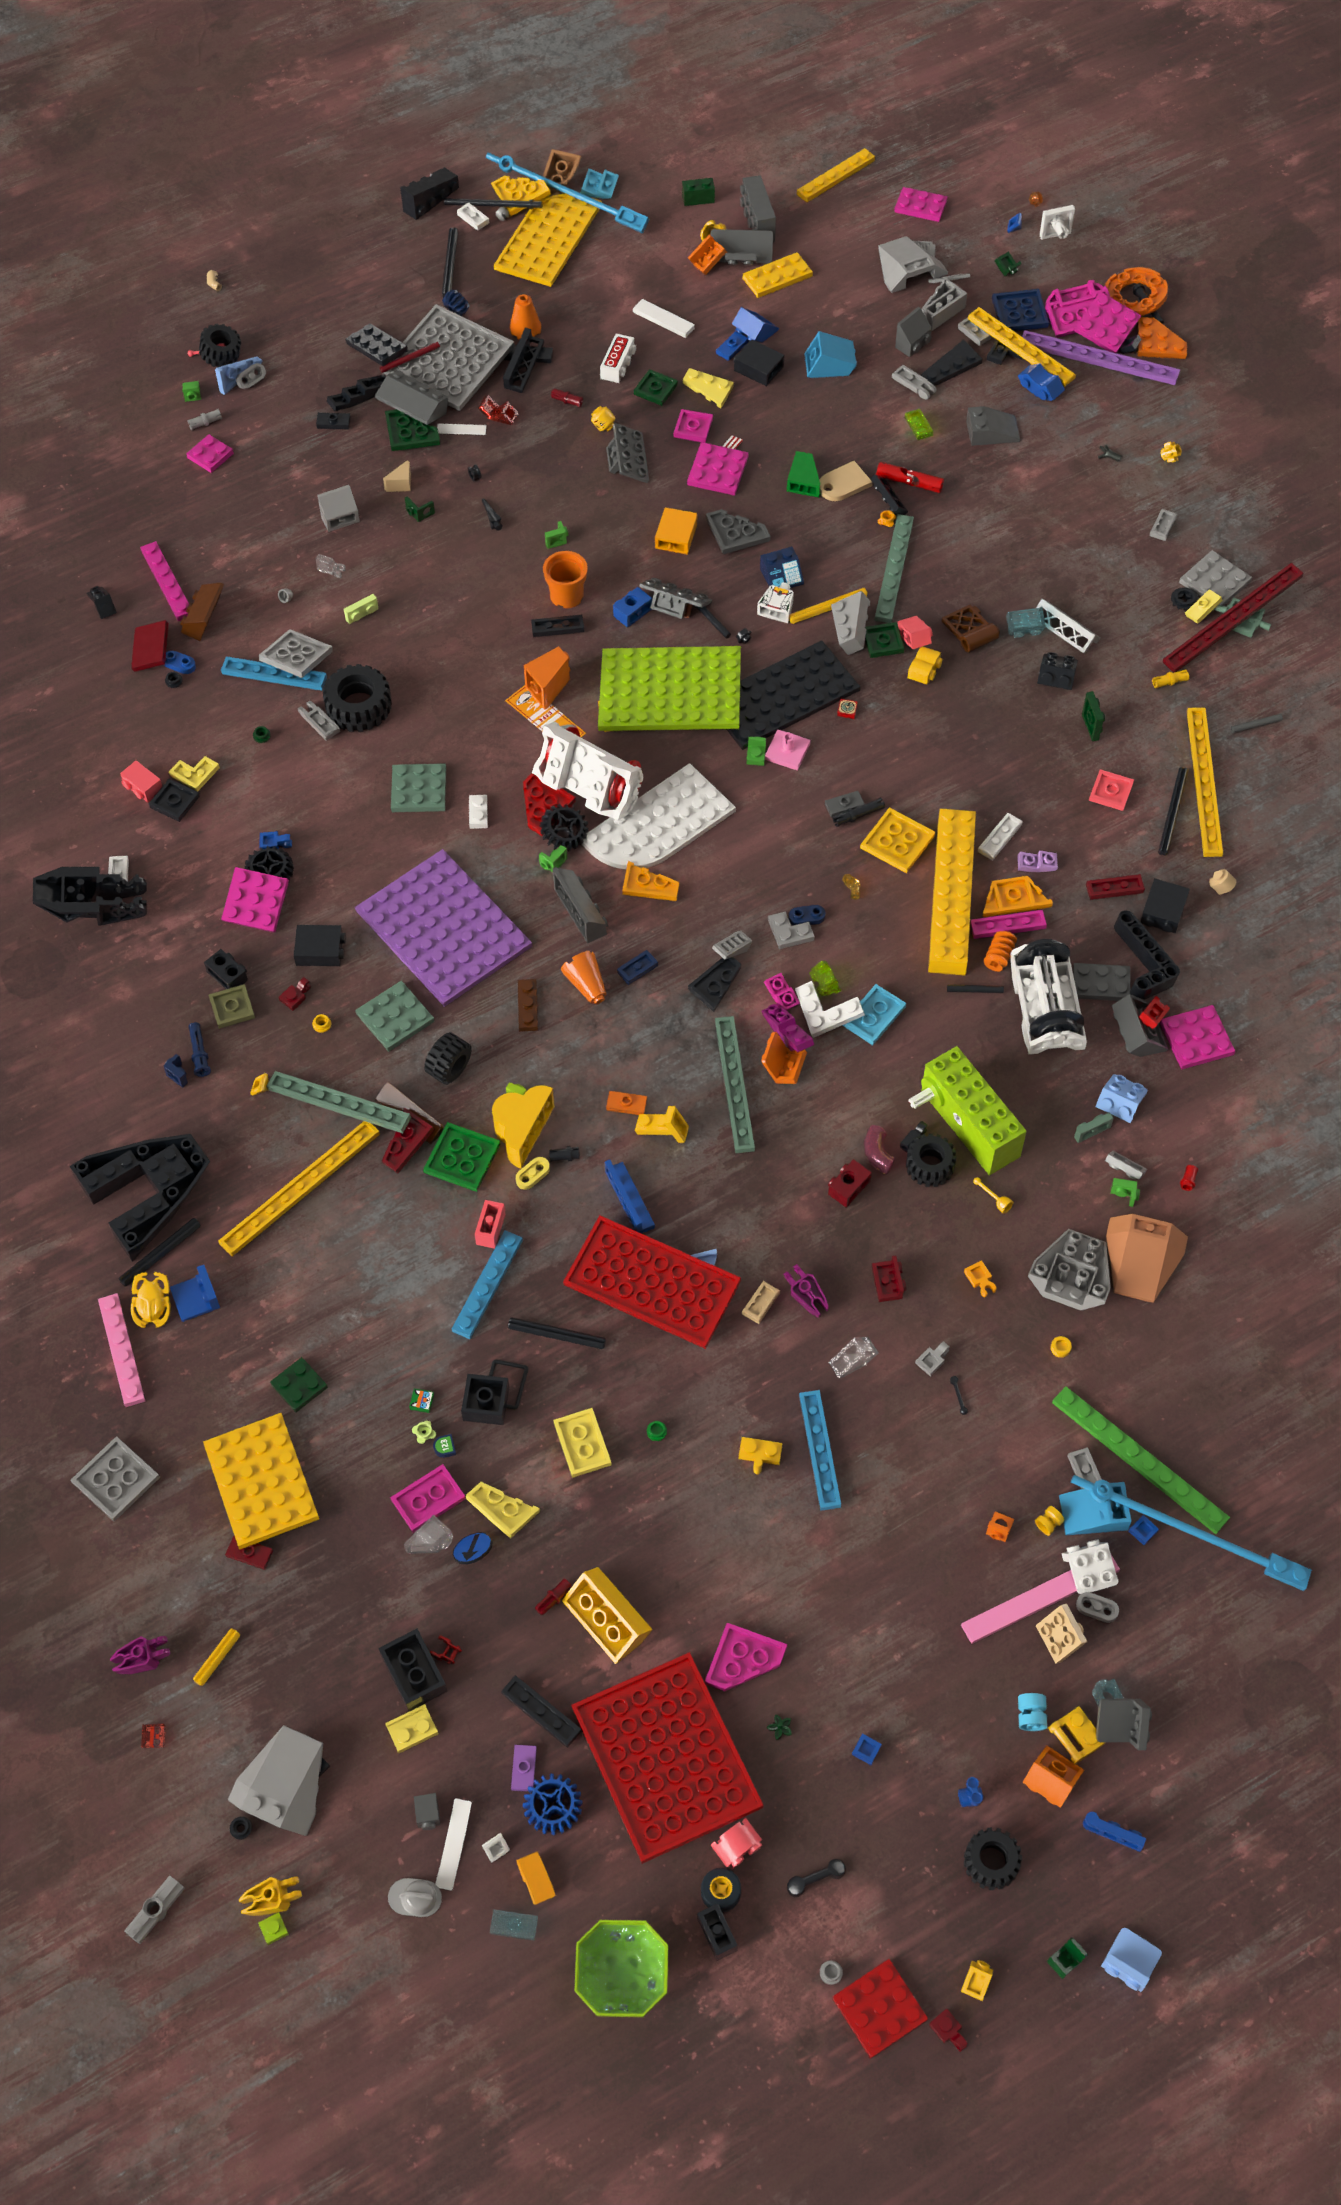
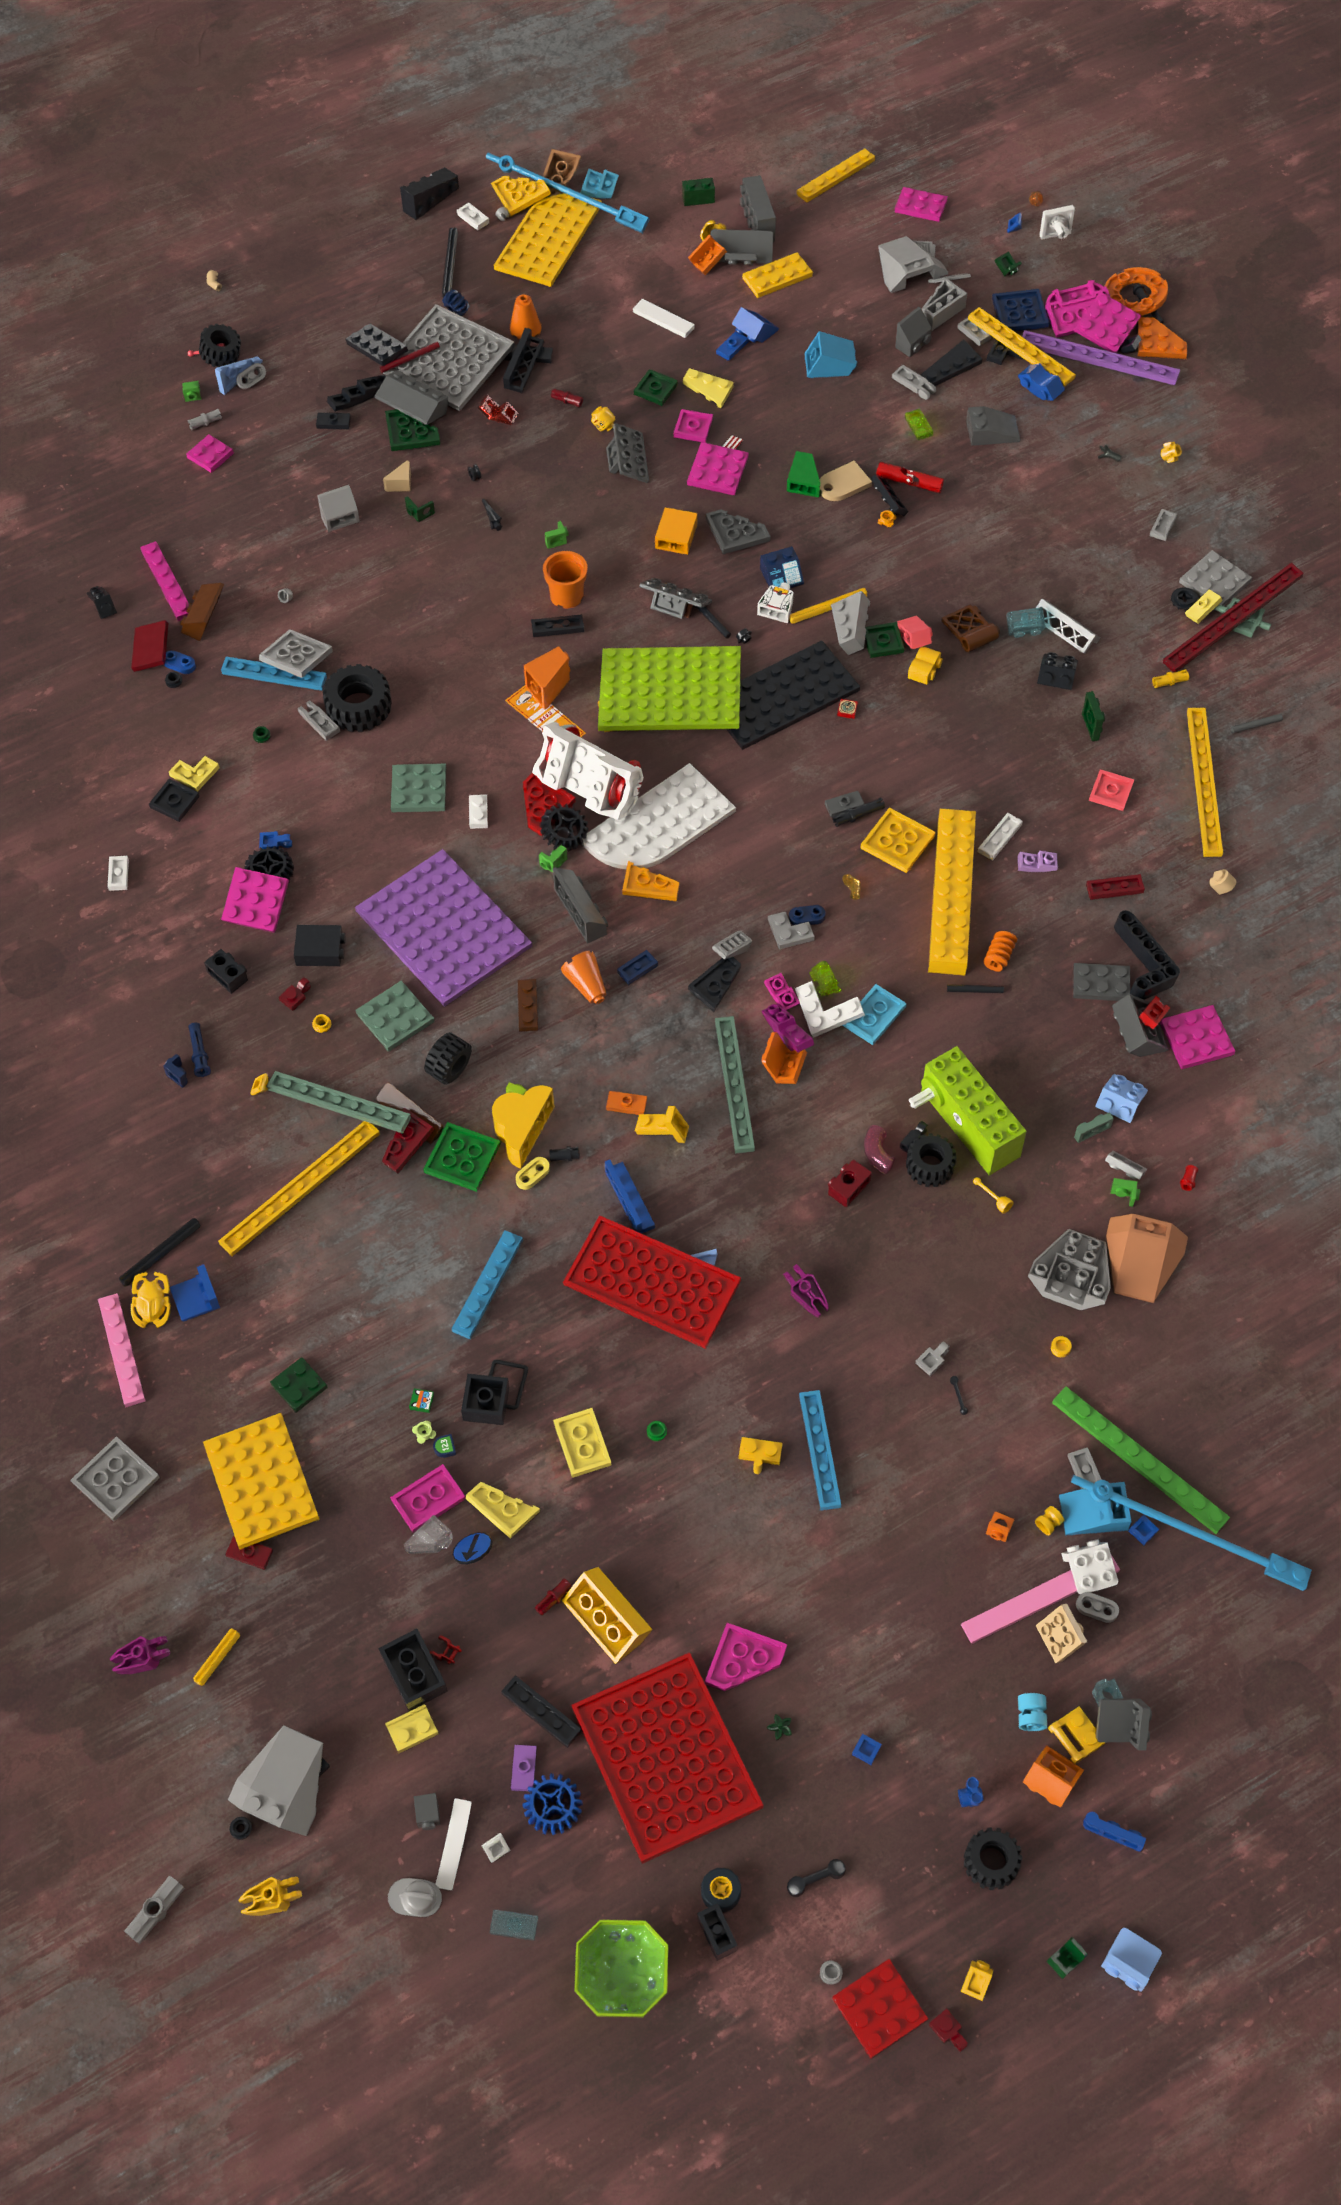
(88, 894): black connector -> none
(141, 781): coral brick -> none
(153, 1736): clear red tile -> none
(171, 1167): black piece -> none
(231, 1006): olive plate -> none
(273, 1928): lime plate -> none
(327, 565): clear plate -> none
(361, 609): yellowish green plate -> none
(461, 429): white sticker -> none
(490, 1224): coral brick -> none
(531, 204): black bar -> none
(536, 1877): light orange slope -> none
(556, 1333): black axle -> none
(617, 358): white brick -> none
(632, 607): blue brick -> none
(736, 1843): coral brick -> none
(756, 751): bright green bracket -> none
(758, 362): black brick -> none
(761, 1302): tan plate -> none
(787, 749): bright pink tile -> none
(853, 1356): clear slope -> none
(888, 1280): dark red bracket -> none
(894, 569): sand green plate -> none
(980, 1276): light orange plate -> none
(1011, 923): dark pink plate -> none
(1014, 896): light orange wing -> none
(1049, 1022): white piece -> none
(1164, 905): black brick -> none
(1173, 811): black axle -> none

